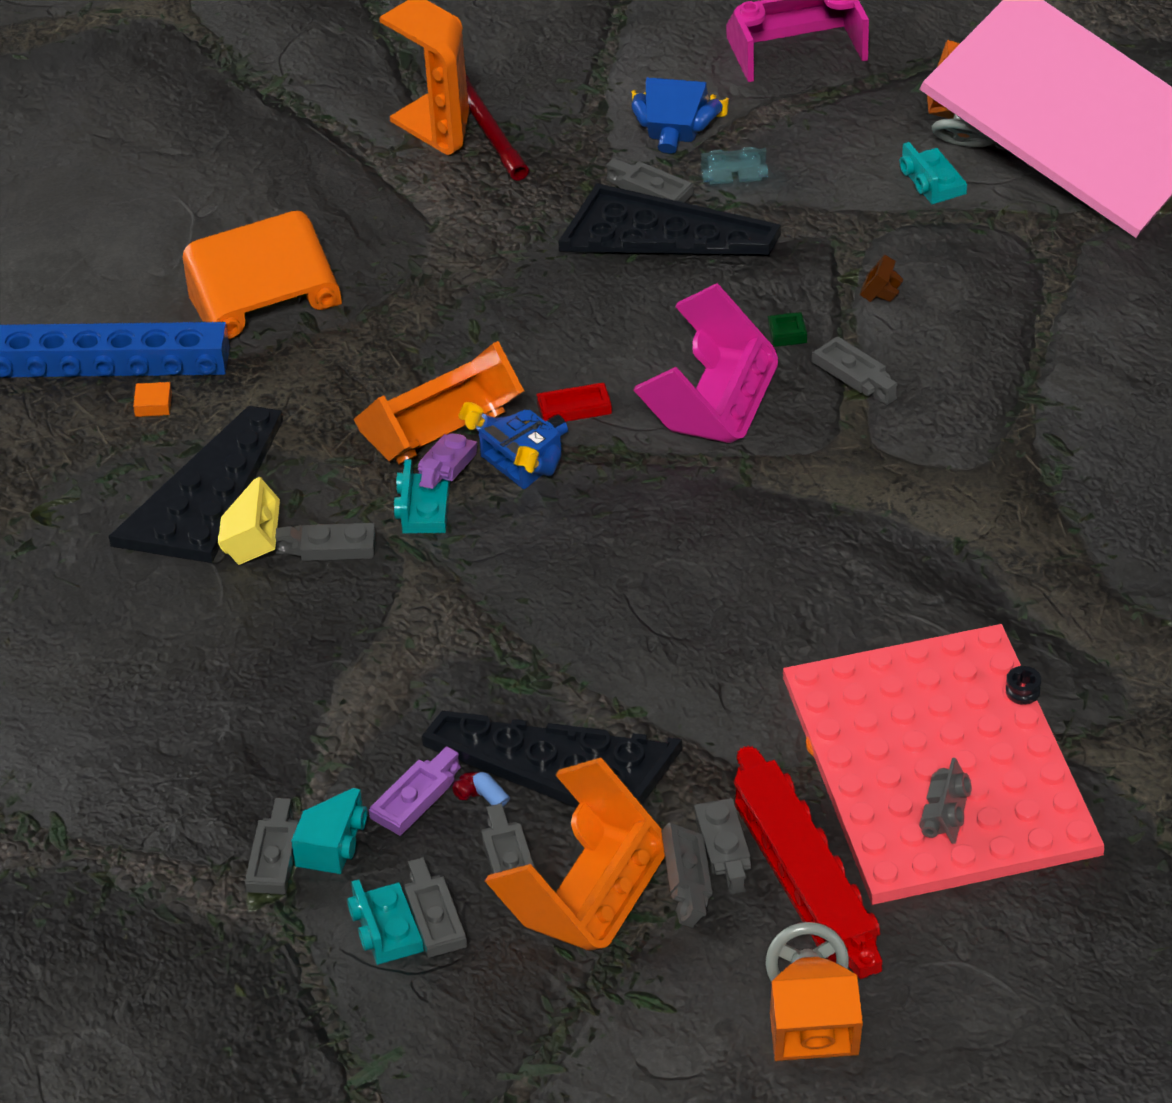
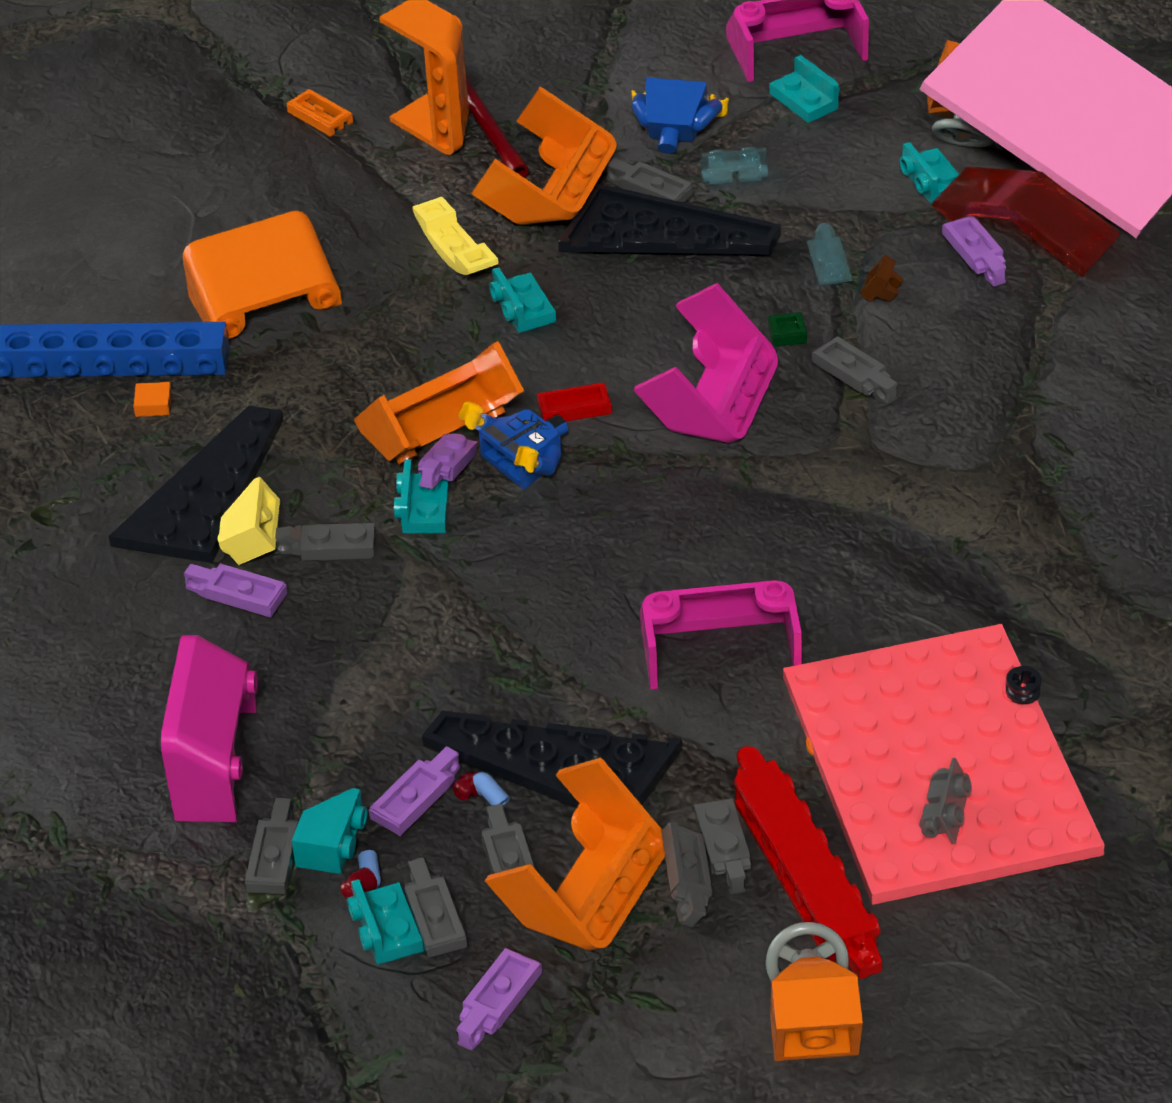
(201, 728): none -> dark pink windscreen
(236, 588): none -> medium lavender hinge
(315, 114): none -> orange tile
(367, 874): none -> arm
(449, 238): none -> light yellow slope
(496, 996): none -> medium lavender hinge
(521, 301): none -> teal bracket
(570, 145): none -> orange windscreen
(719, 608): none -> dark pink windscreen
(807, 90): none -> teal bracket
(828, 256): none -> clear light blue hinge
(977, 248): none -> medium lavender hinge
(1036, 207): none -> clear red windscreen

